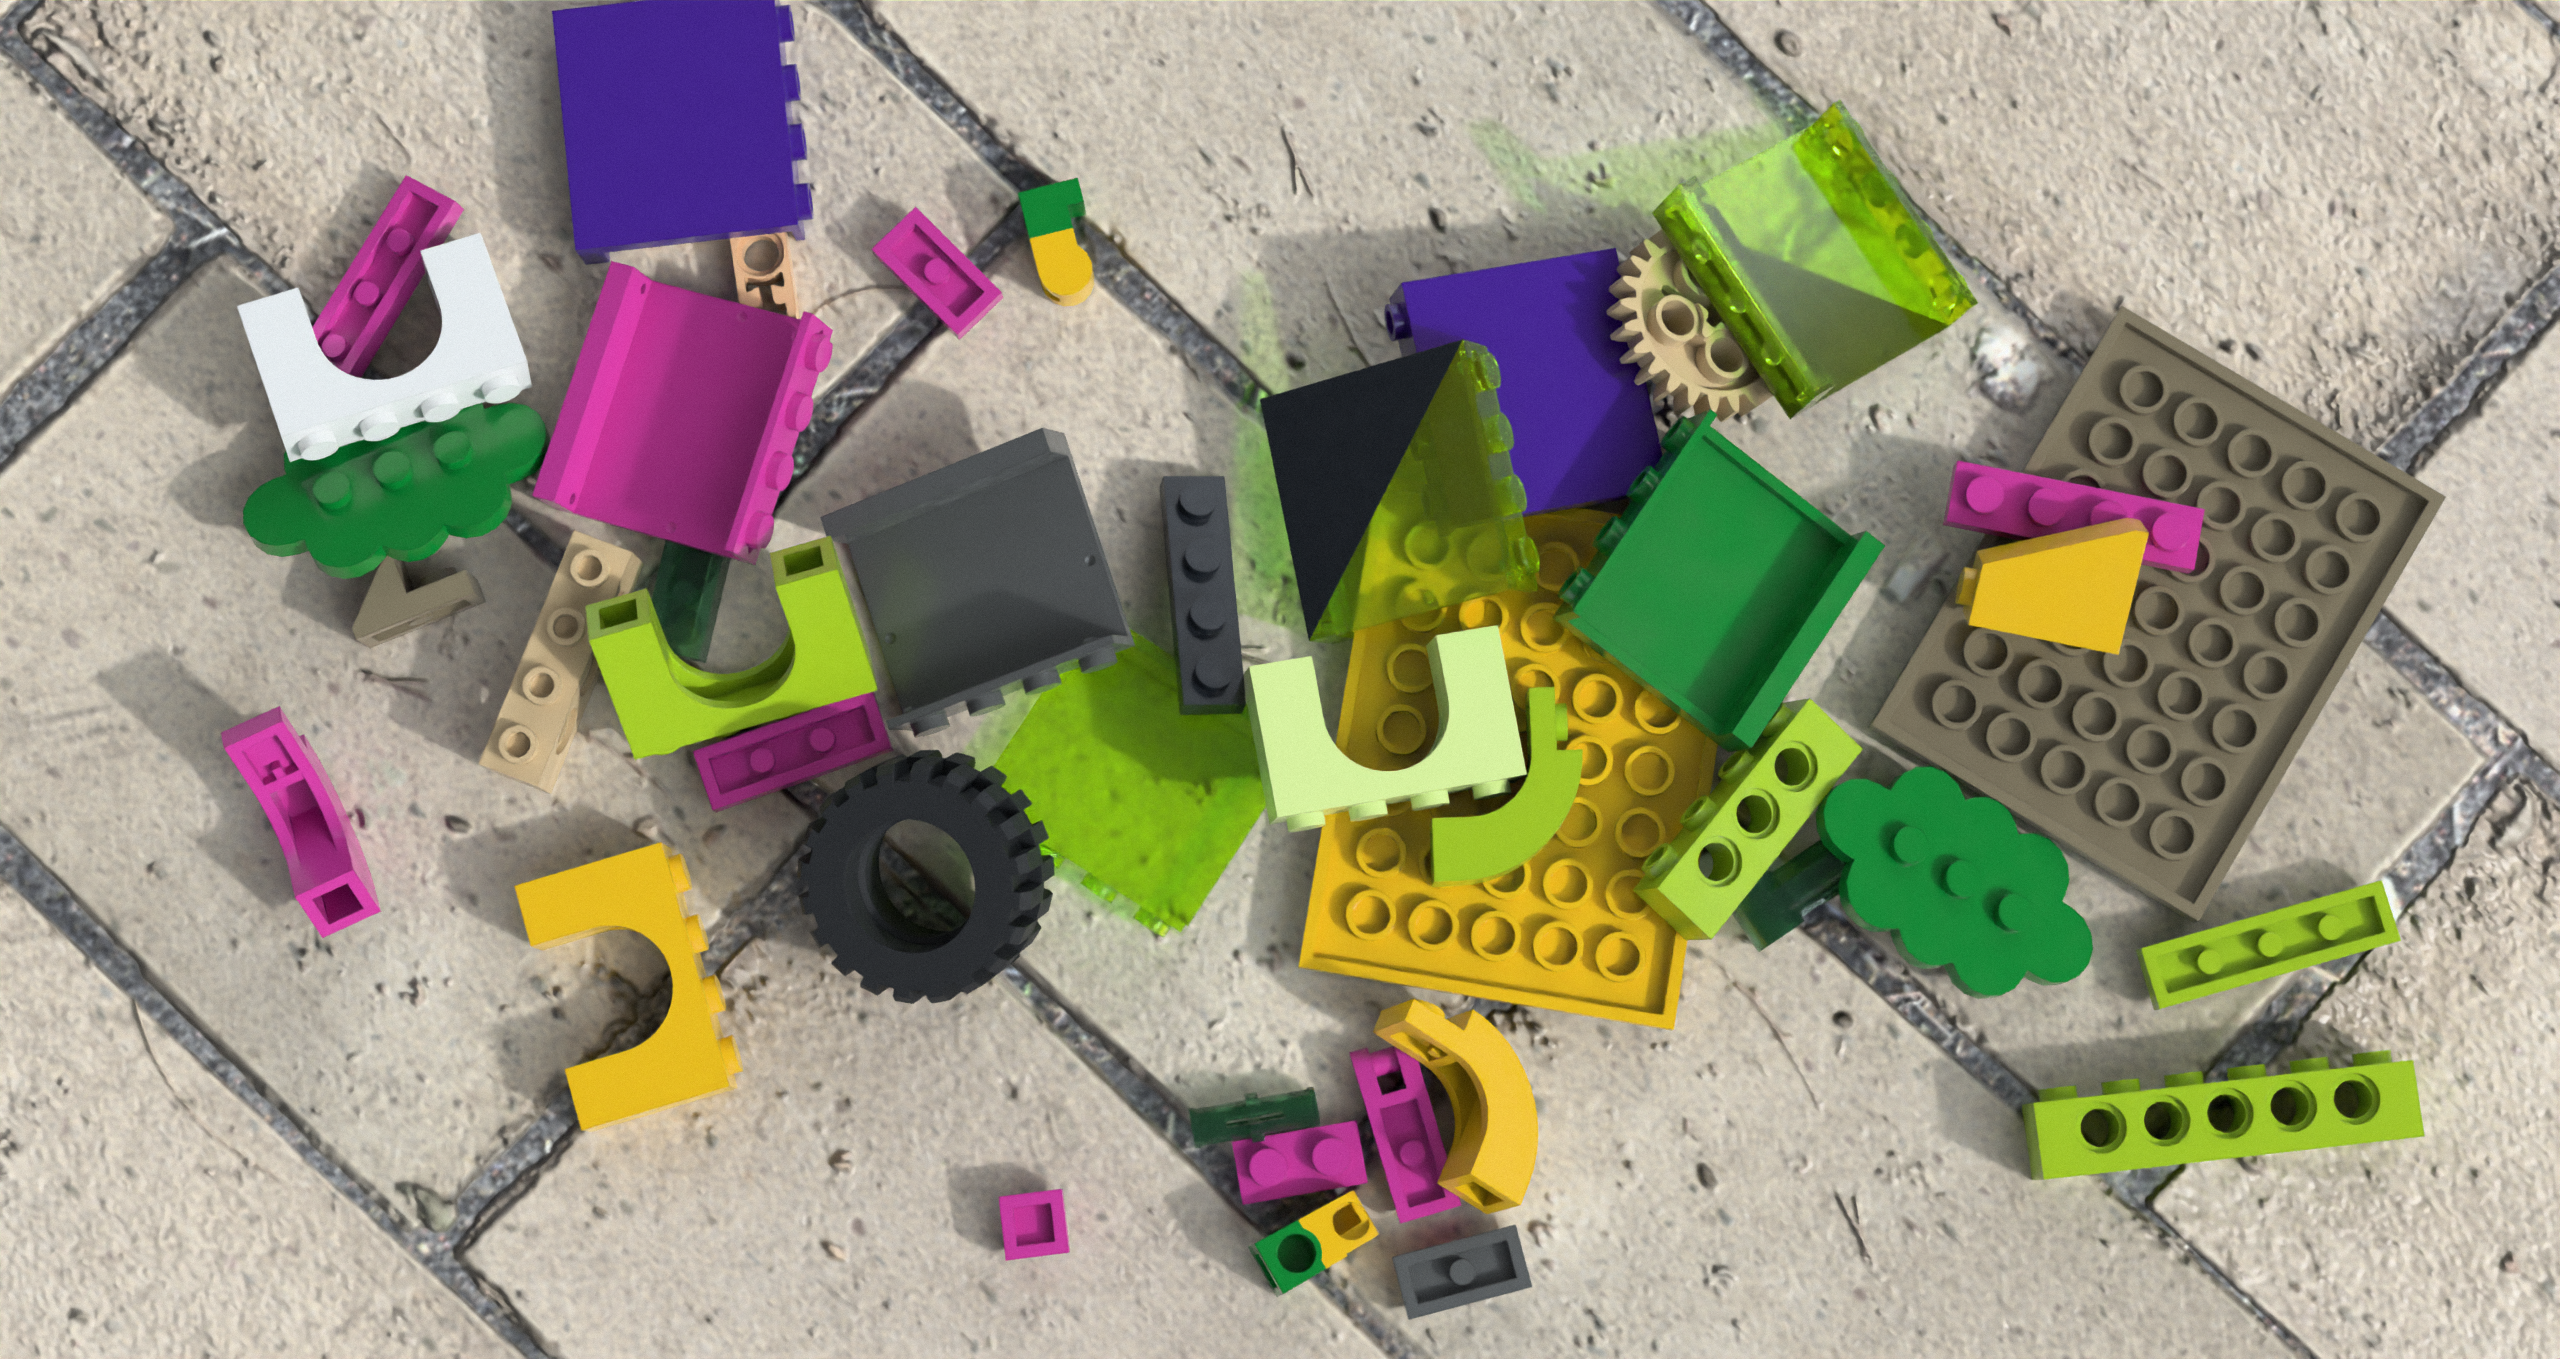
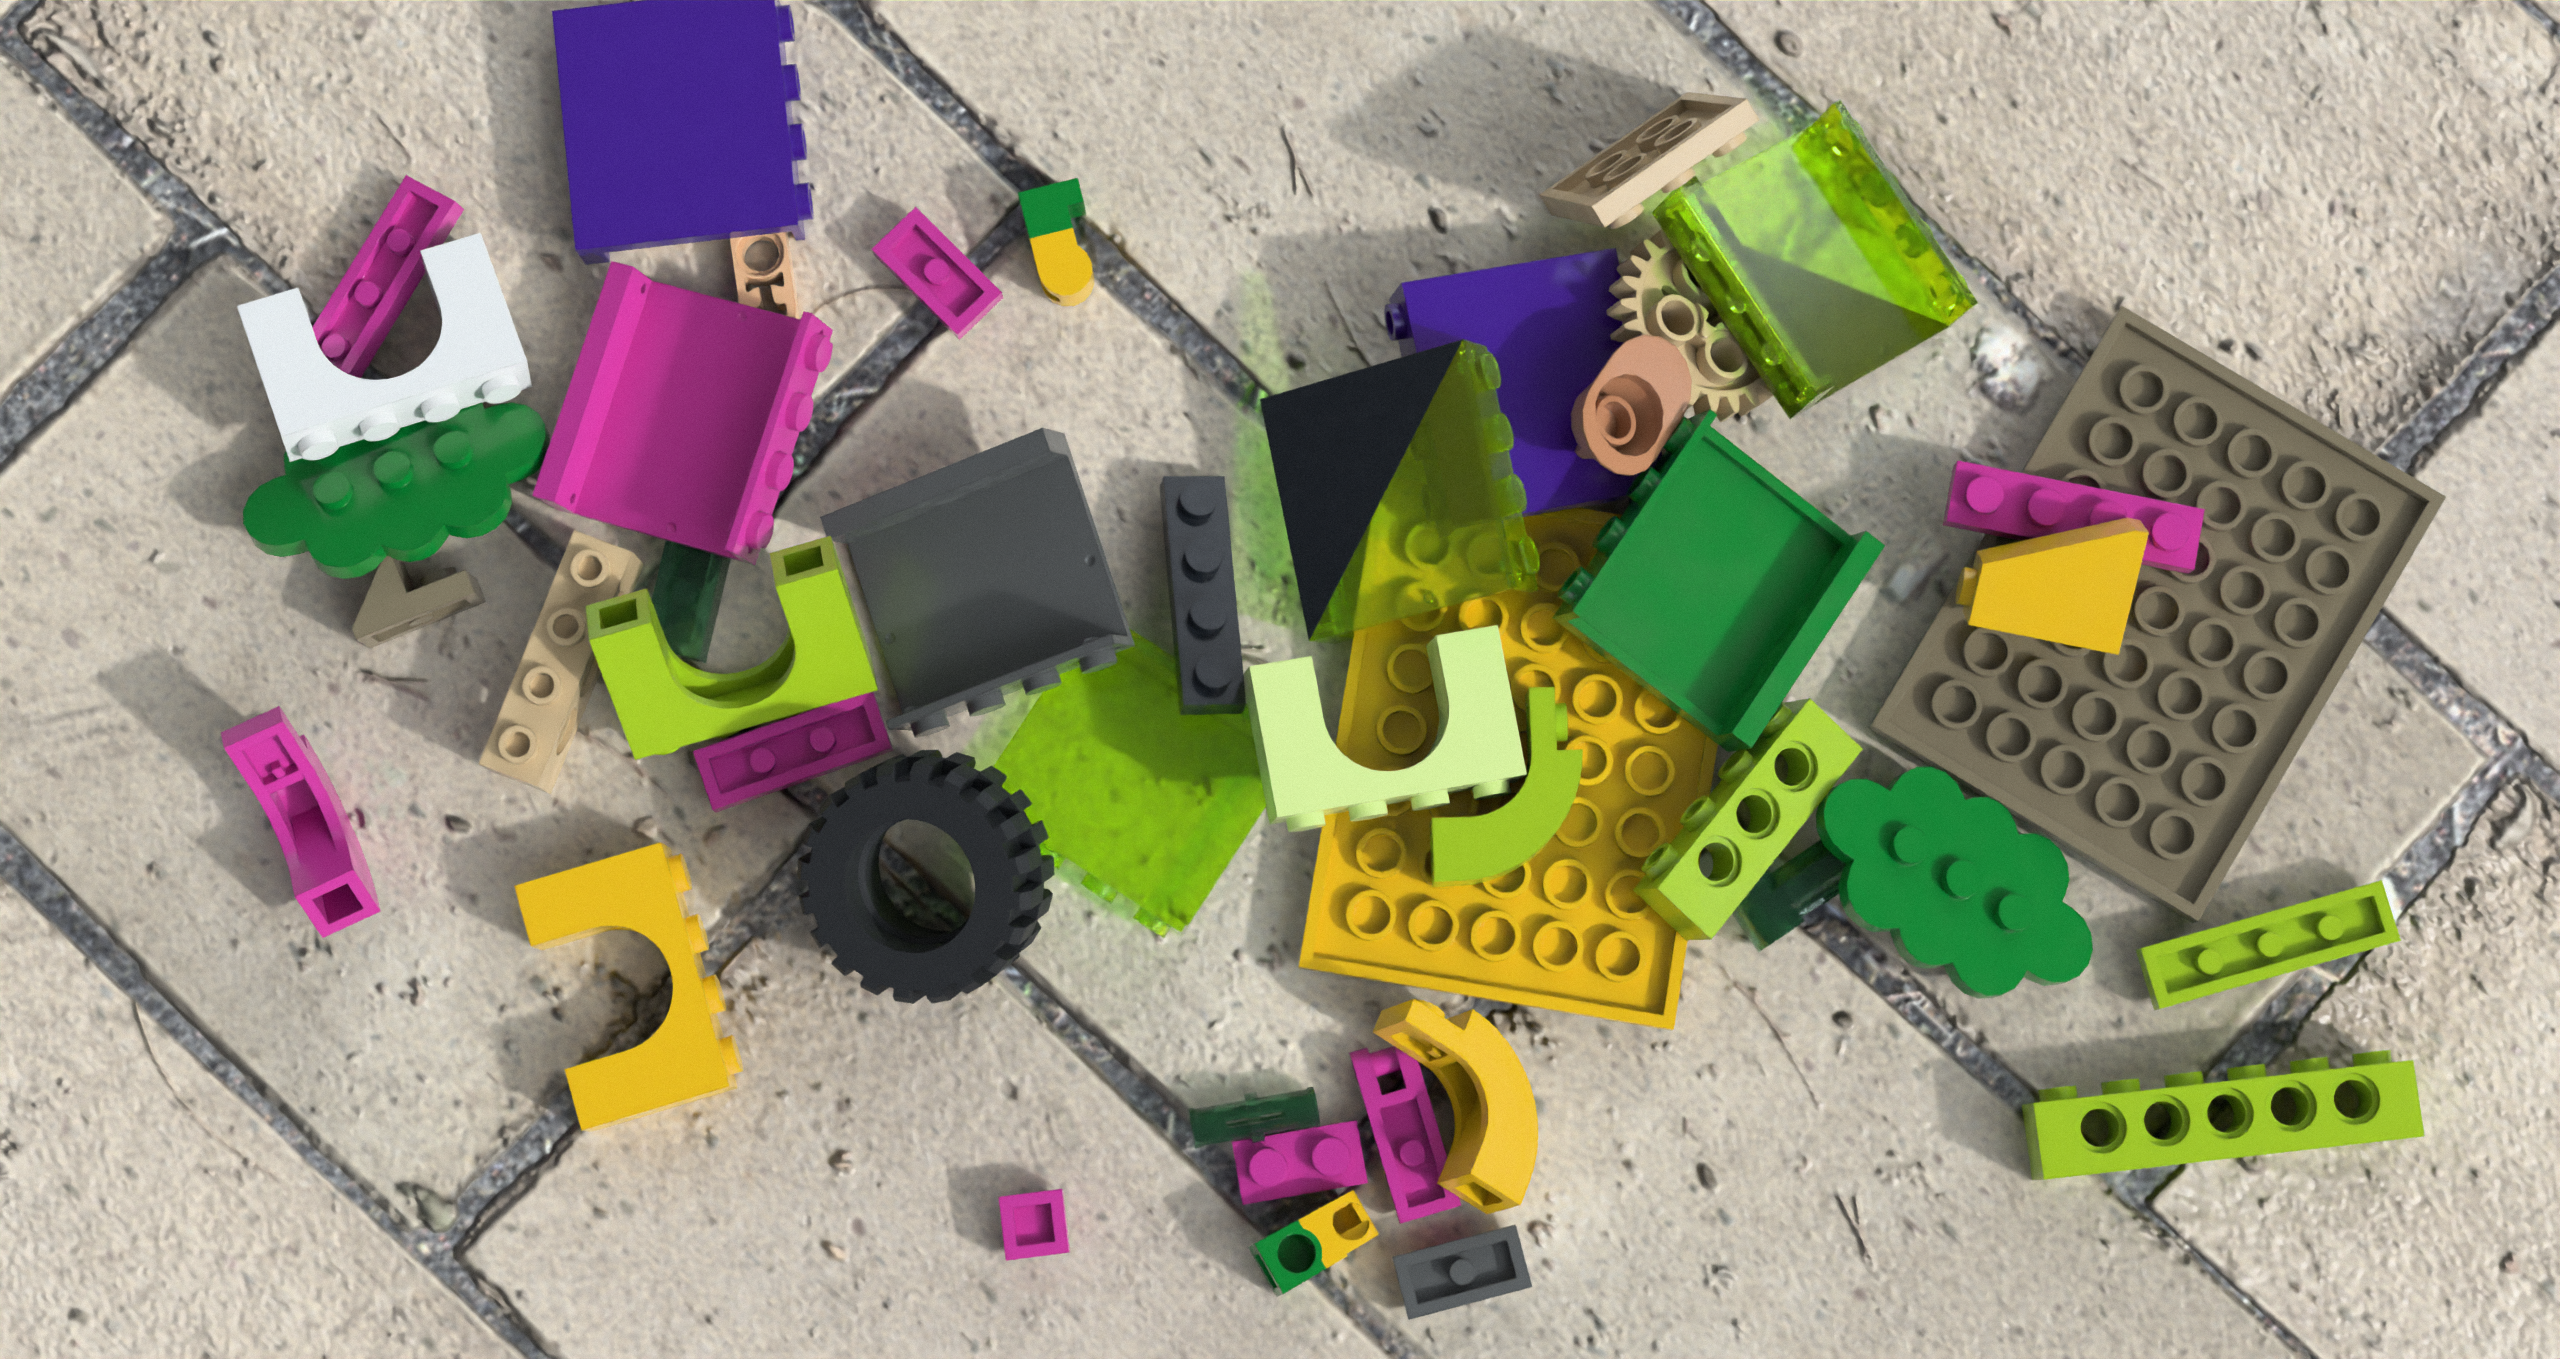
(1632, 405): none -> nougat piece
(1650, 159): none -> tan plate

